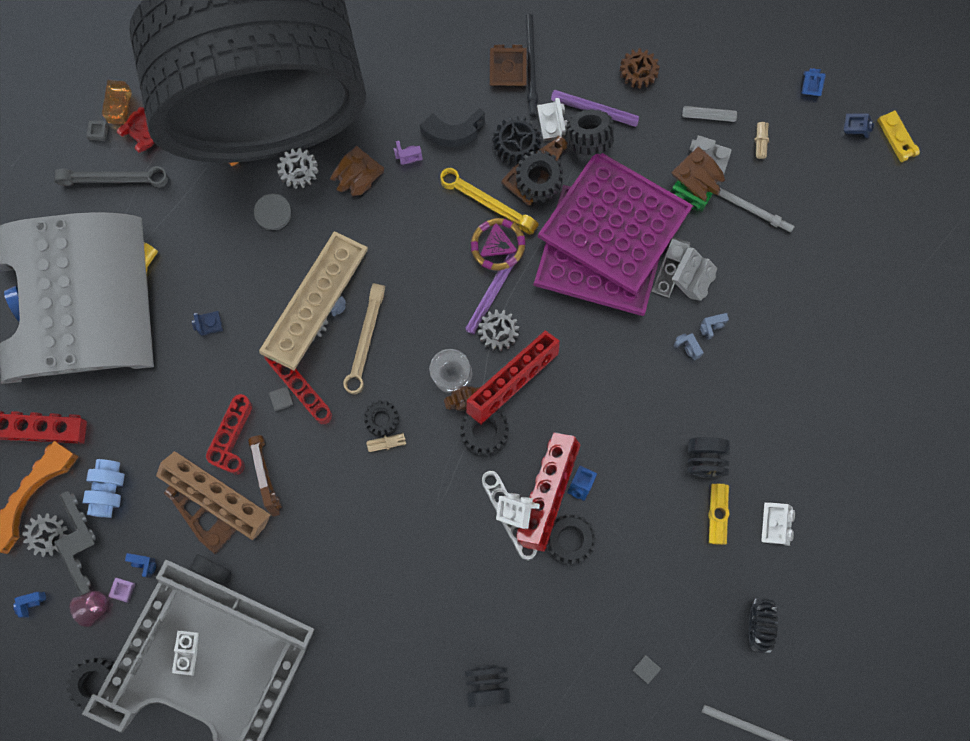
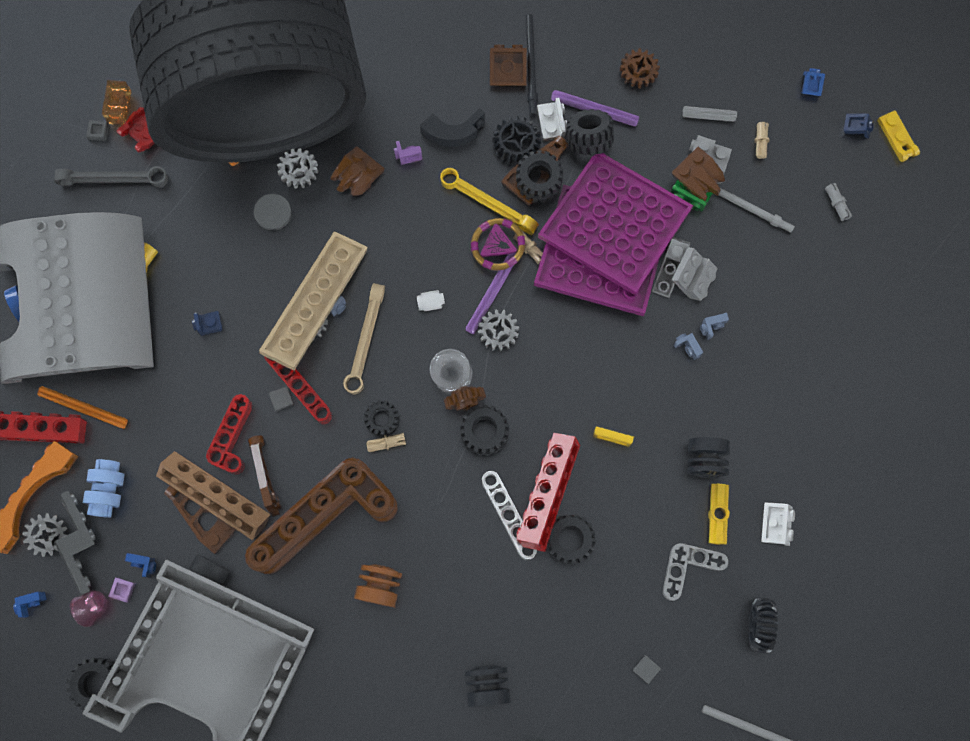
(82, 407): none -> orange axle
(185, 653): white slope -> none
(312, 517): none -> reddish brown beam
(378, 585): none -> dark orange wheel
(430, 300): none -> white brick
(512, 377): red brick -> none
(515, 510): white bracket -> none
(531, 248): none -> tan pin
(582, 483): blue bracket -> none
(613, 436): none -> yellow tile
(689, 559): none -> light grey beam
(838, 201): none -> light grey pin

